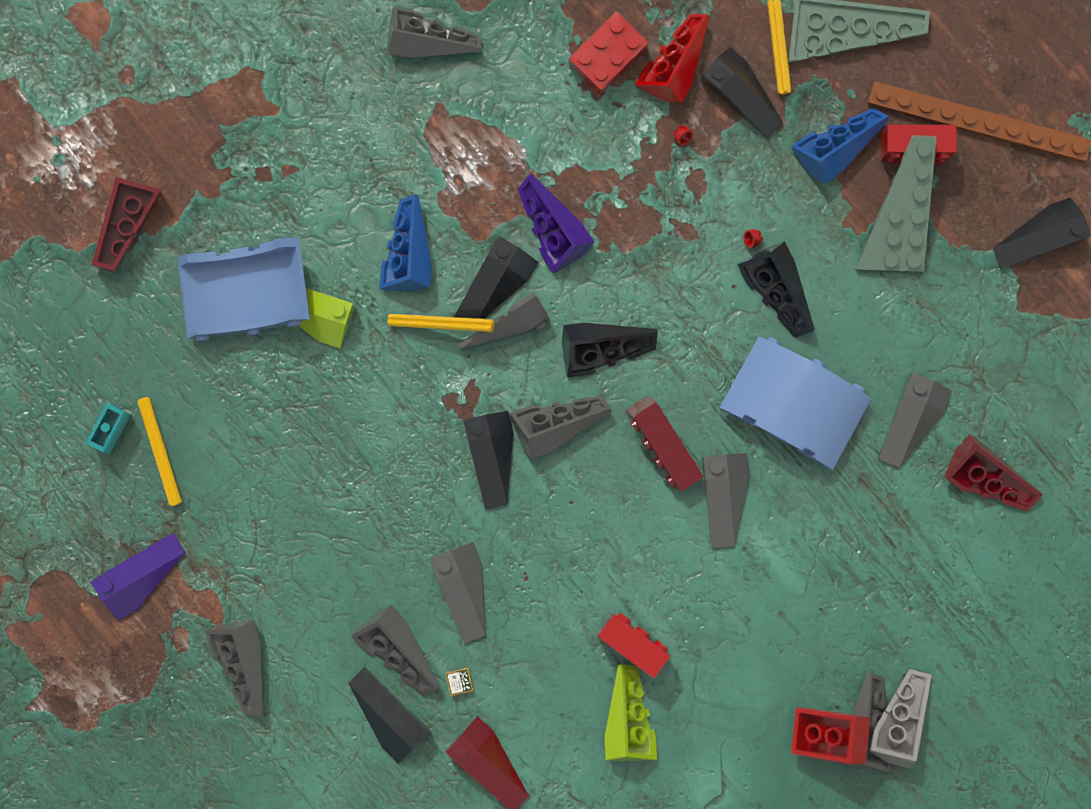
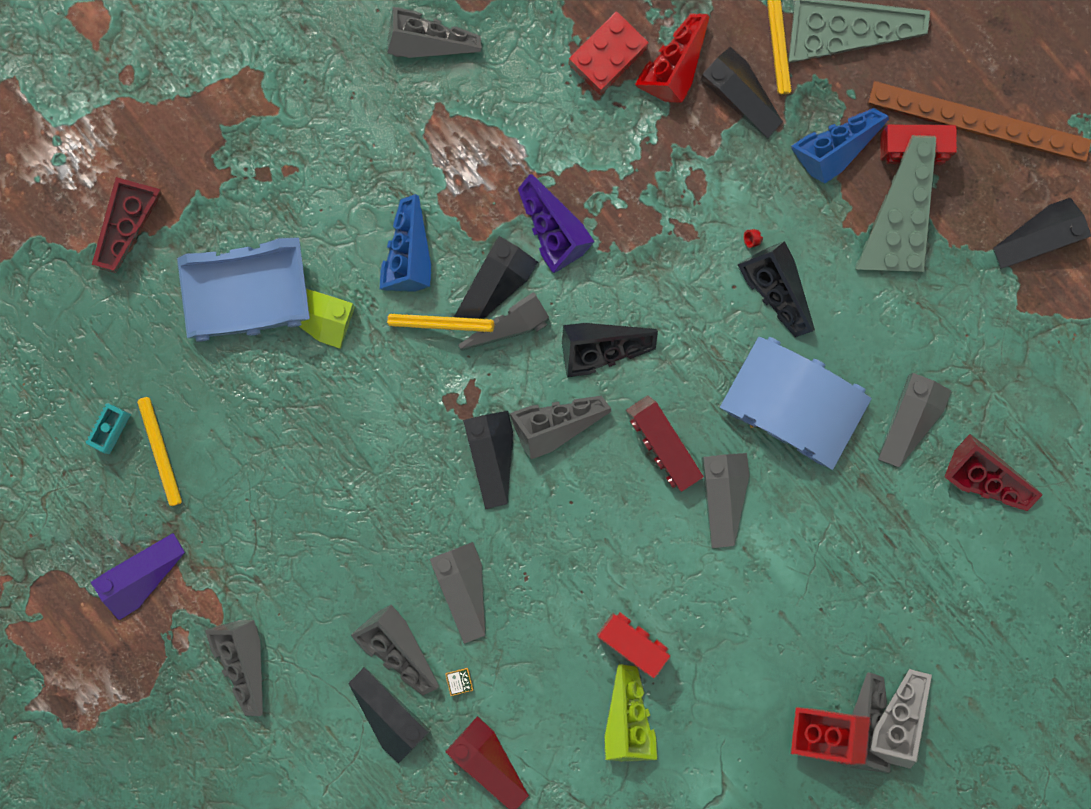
(683, 135): red hinge -> none

